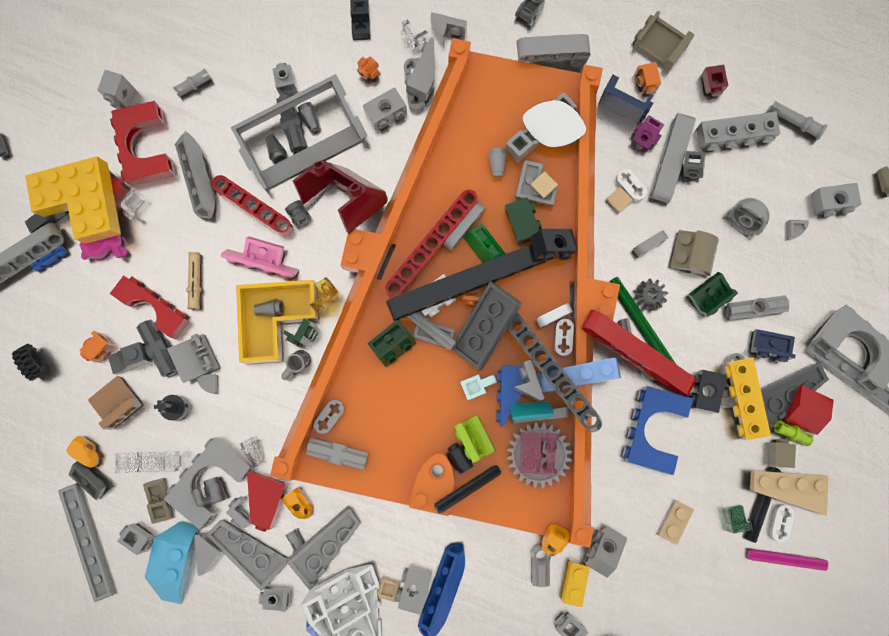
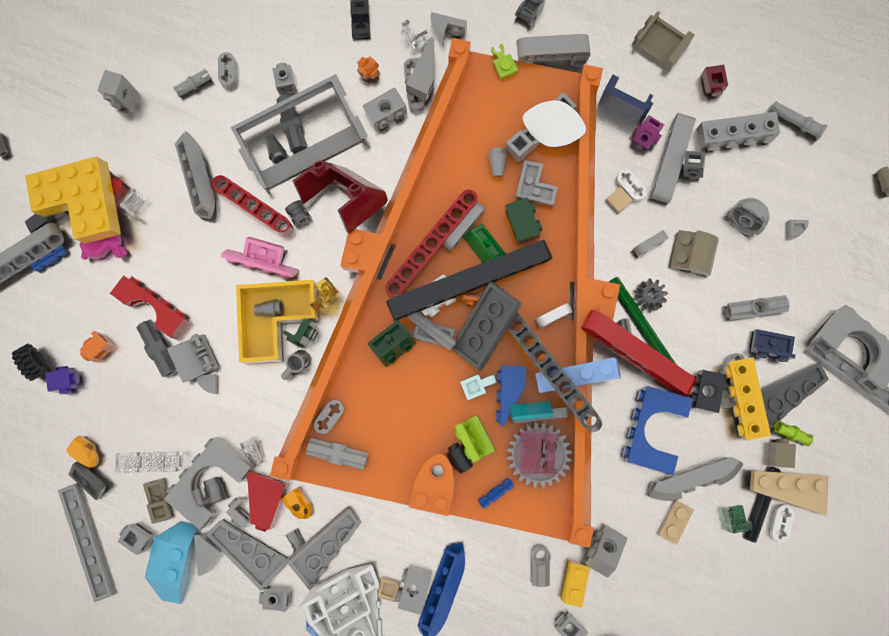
(62, 380): none -> dark purple brick
(114, 403): medium nougat bracket -> none
(127, 124): red arch -> none
(128, 358): dark grey arch -> none
(173, 407): black piece -> none
(193, 280): tan pin -> none
(223, 70): none -> light grey beam
(308, 115): flat silver cone -> none
(467, 489): black axle -> none
(496, 493): none -> blue axle
(503, 64): none -> lime plate
(531, 387): light grey slope -> none
(544, 185): tan tile -> none
(553, 244): black brick -> none
(555, 540): light orange rock -> none
(559, 336): white beam -> none
(648, 77): orange brick -> none
(672, 486): none -> light grey brick
(712, 294): dark green bracket -> none
(787, 559): dark pink axle -> none
(810, 410): red slope -> none
(846, 193): light grey brick -> none

